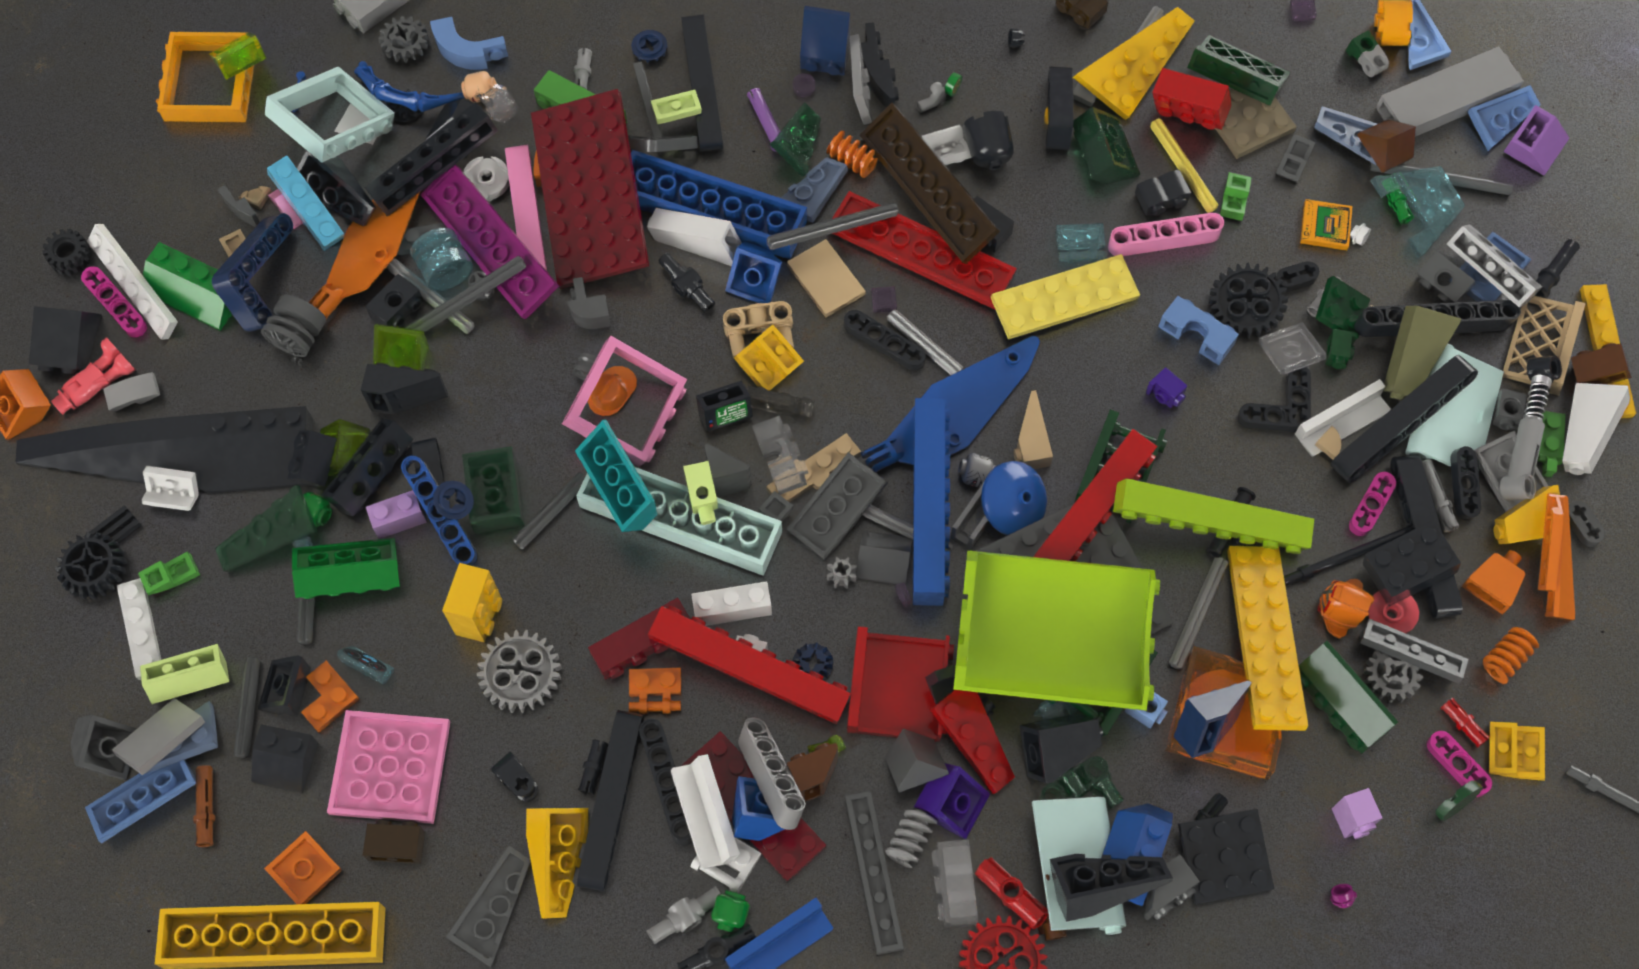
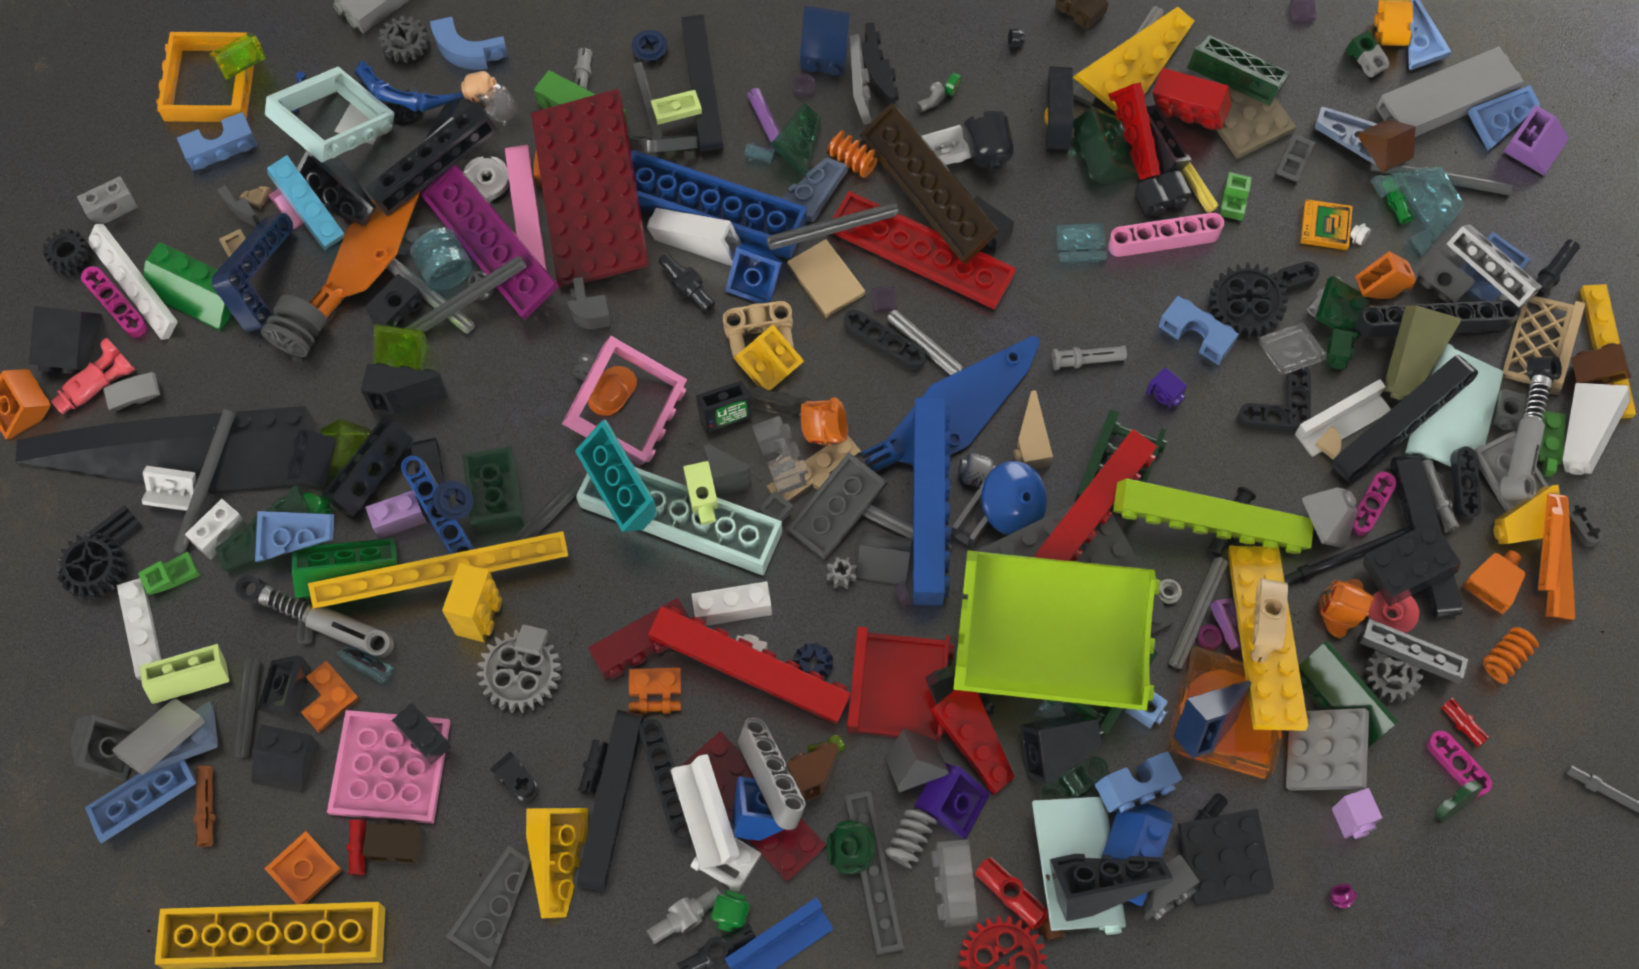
(107, 201): none -> light grey brick
(202, 152): none -> medium blue arch
(204, 480): none -> dark grey piece
(215, 528): none -> white brick
(288, 532): none -> medium blue wing
(319, 619): none -> piece
(356, 846): none -> red pin
(421, 733): none -> black brick
(436, 569): none -> yellow plate
(531, 640): none -> light grey tile
(759, 153): none -> clear light blue pin
(824, 422): none -> orange piece
(851, 847): none -> dark green tile
(1065, 296): light yellow plate -> none
(1077, 357): none -> light grey pin
(1121, 790): none -> medium blue arch
(1136, 121): none -> red wing
(1167, 145): none -> black brick
(1174, 587): none -> white plate
(1209, 637): none -> magenta tile
(1225, 615): none -> medium lavender plate
(1268, 628): none -> tan piece
(1330, 751): none -> light grey plate
(1332, 515): none -> light grey slope
(1386, 277): none -> orange torso
(1517, 751): yellow slope -> none

